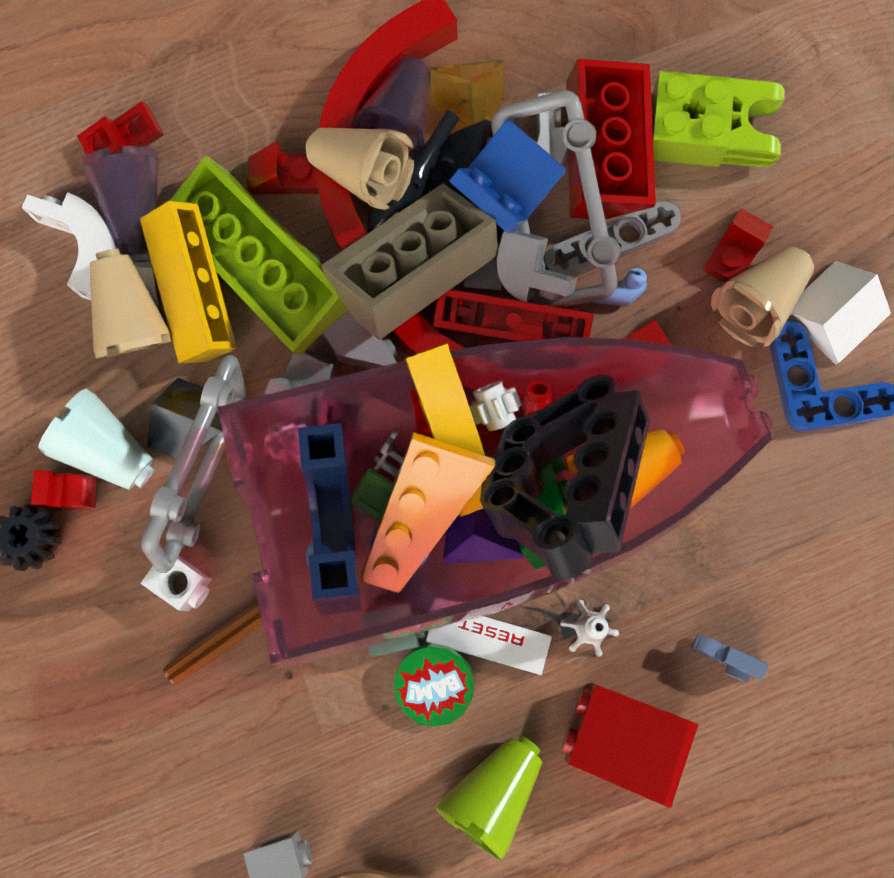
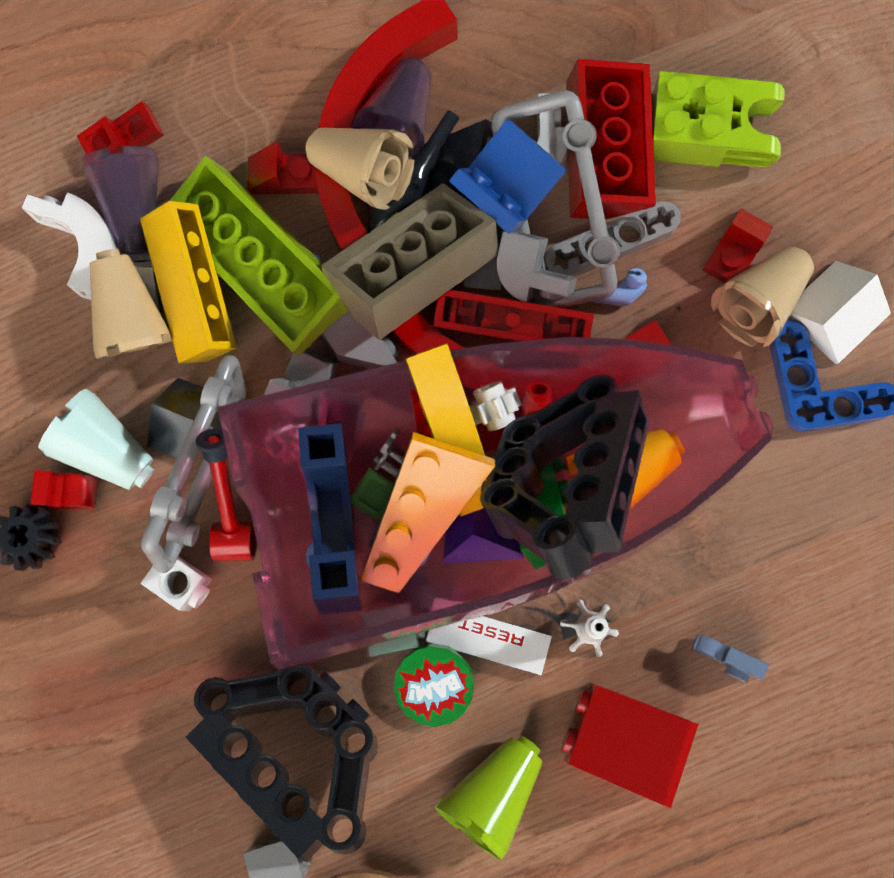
(214, 645): dark orange axle -> none
(229, 538): none -> red piece
(268, 693): none -> black brick
(469, 90): clear yellow slope -> none

